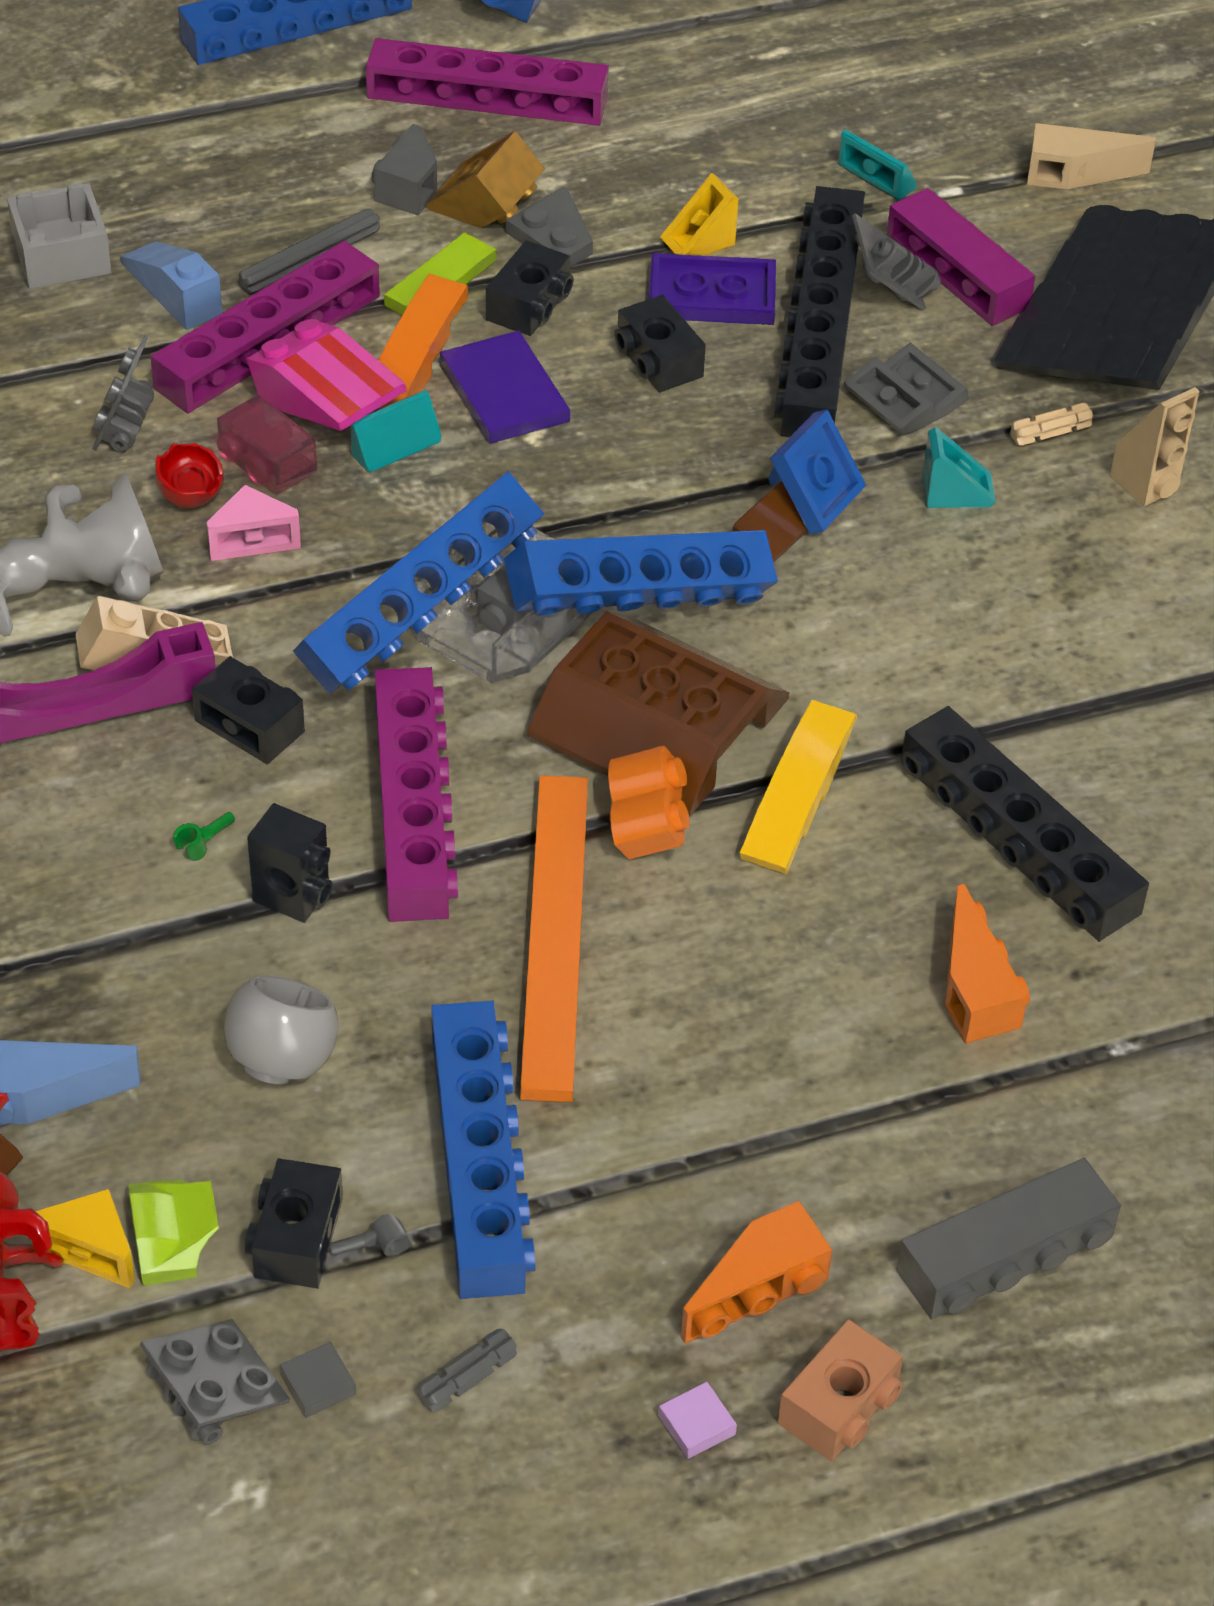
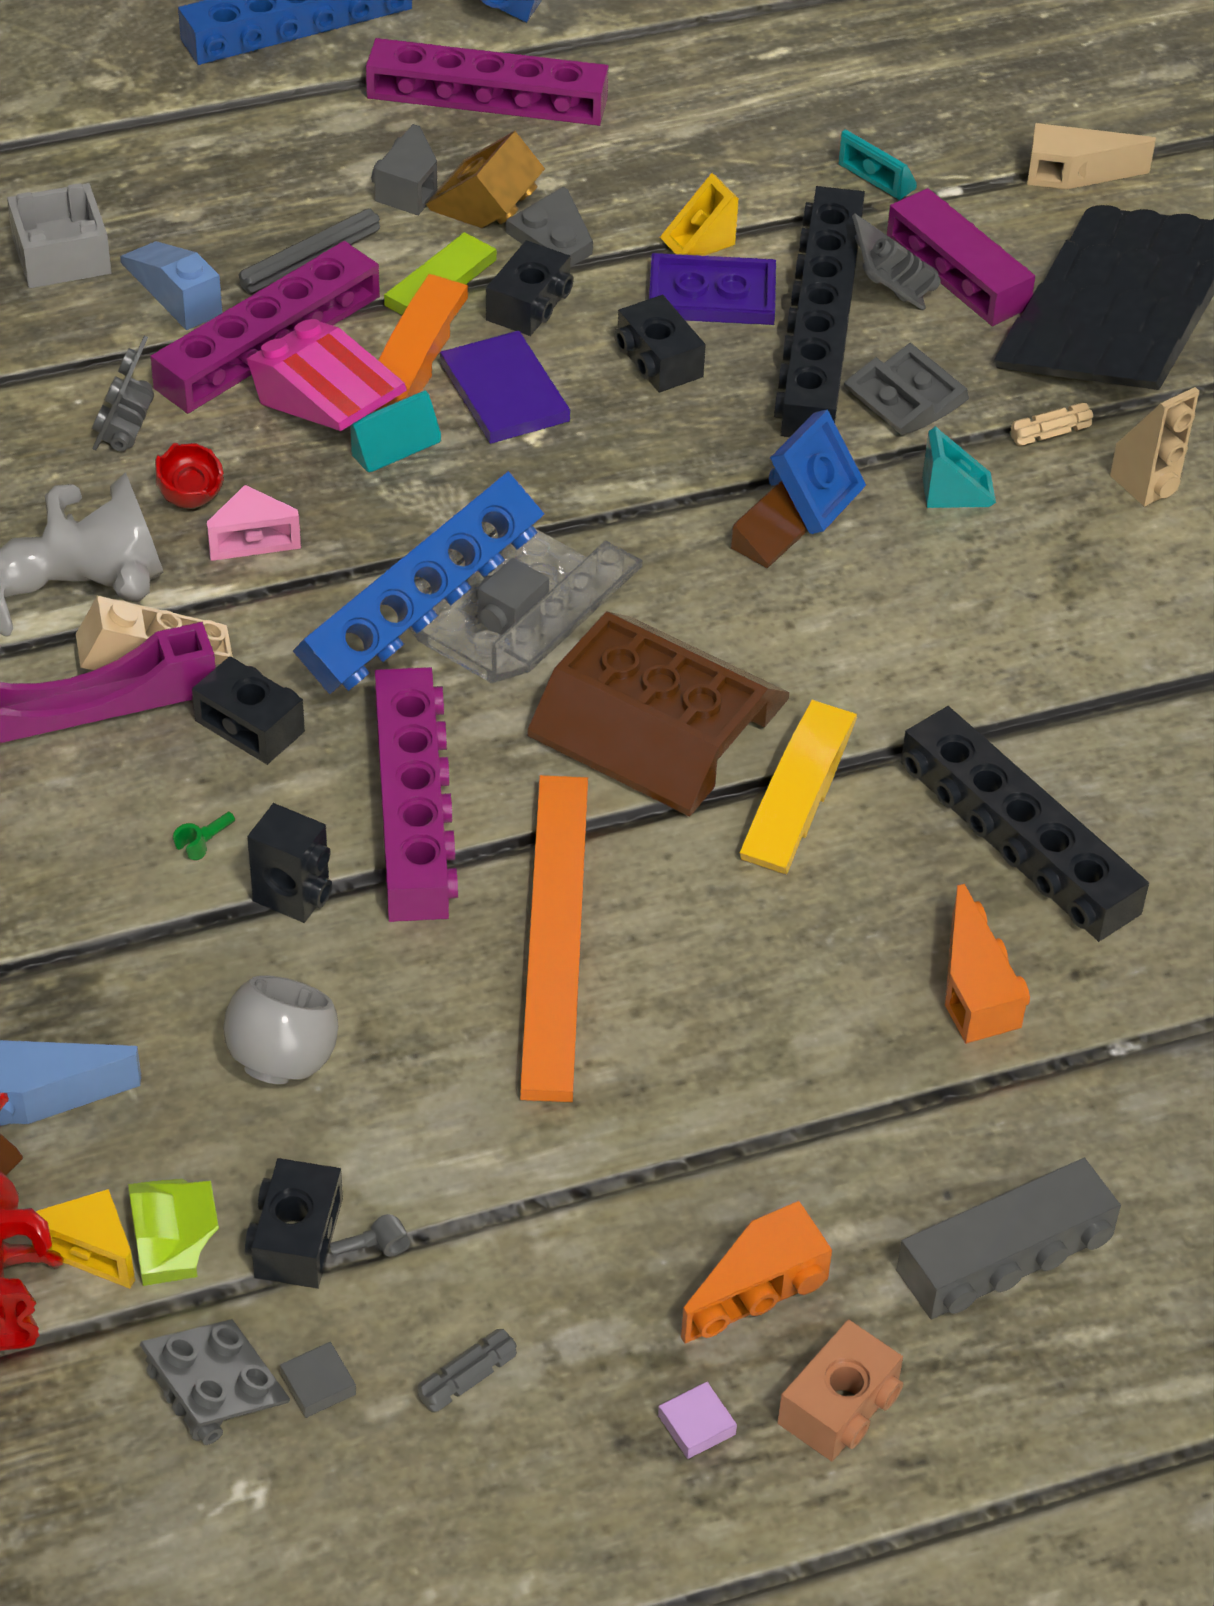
(266, 445): clear pink brick -> none
(467, 1072): blue brick -> none
(647, 802): orange brick -> none
(713, 564): blue brick -> none

